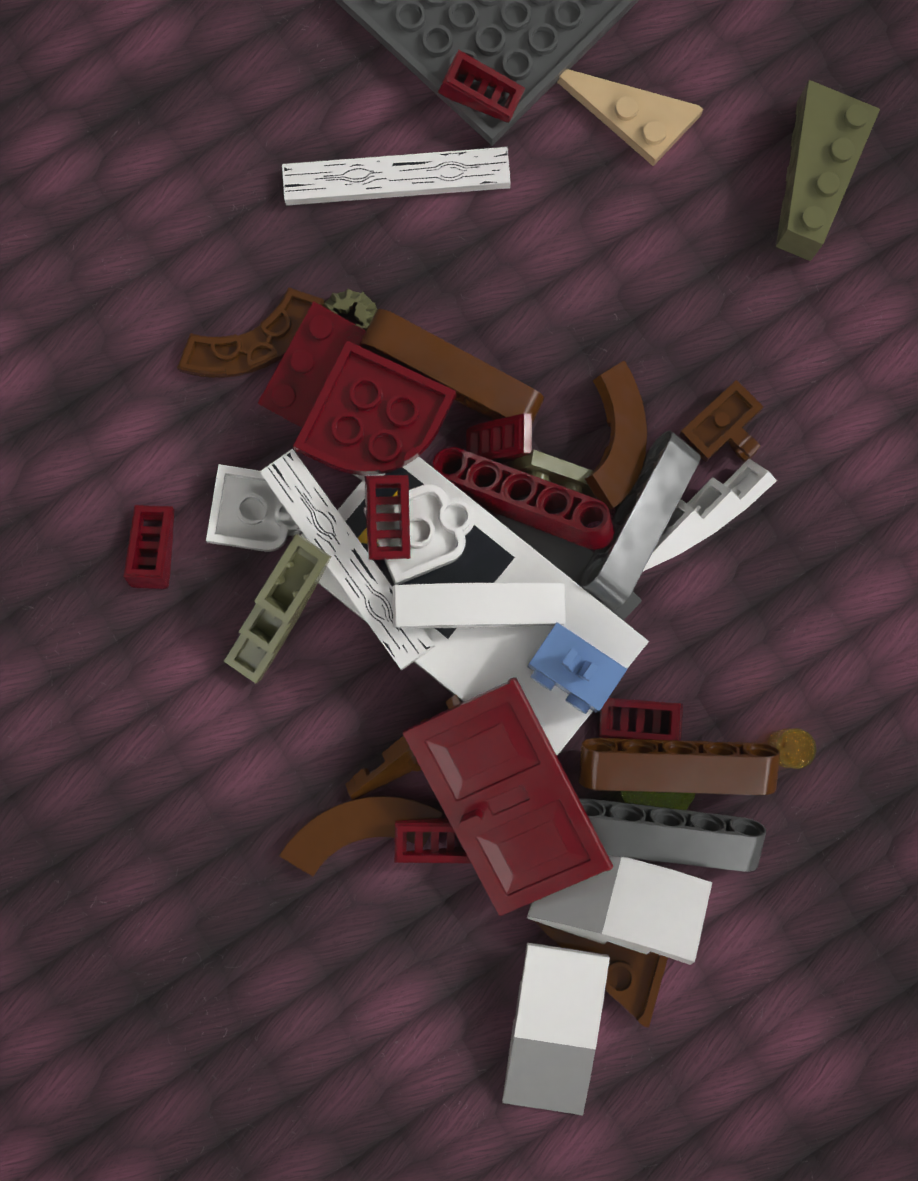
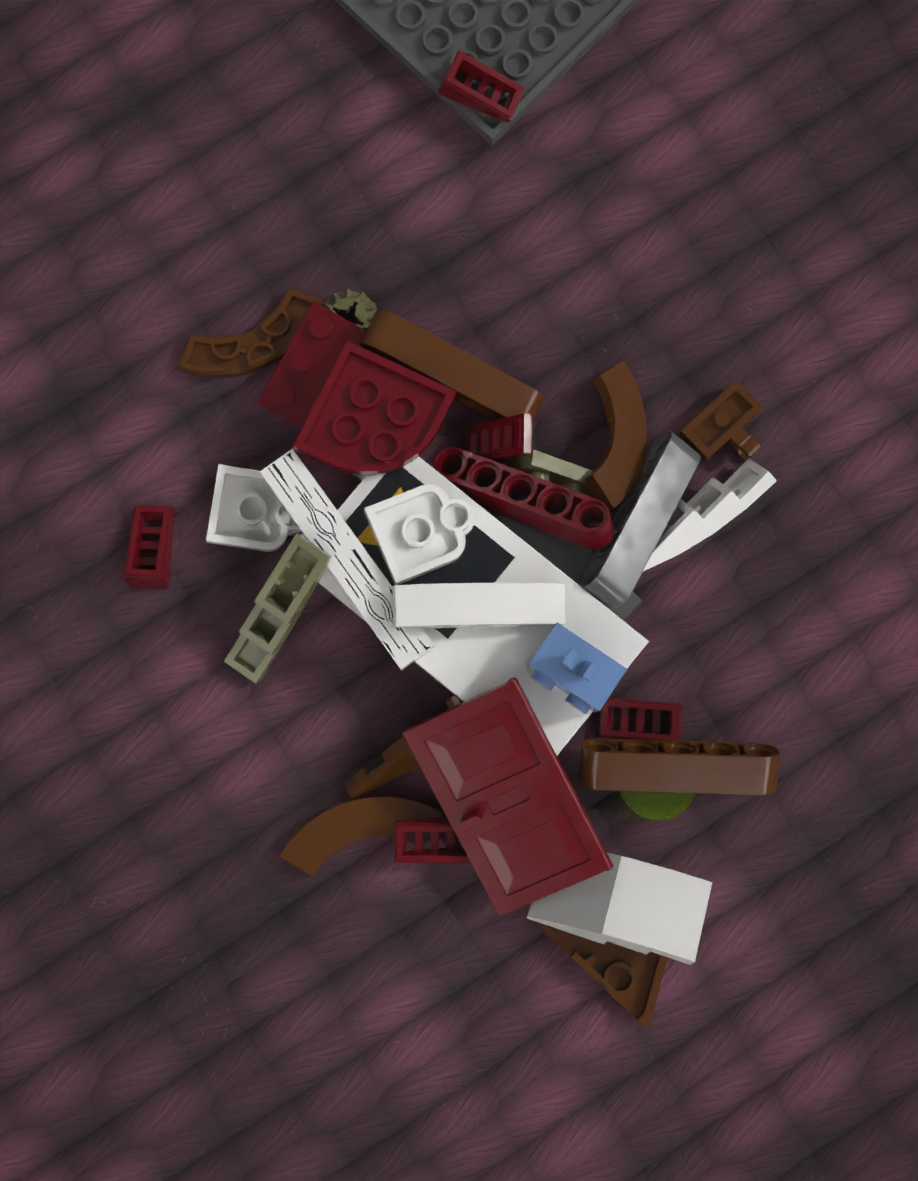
(396, 176): white tile -> none
(400, 482): dark red slope -> none
(555, 1028): slope -> none
(637, 116): tan wing -> none
(676, 835): dark grey beam -> none
(799, 747): clear yellow wheel -> none
(823, 157): olive wedge -> none

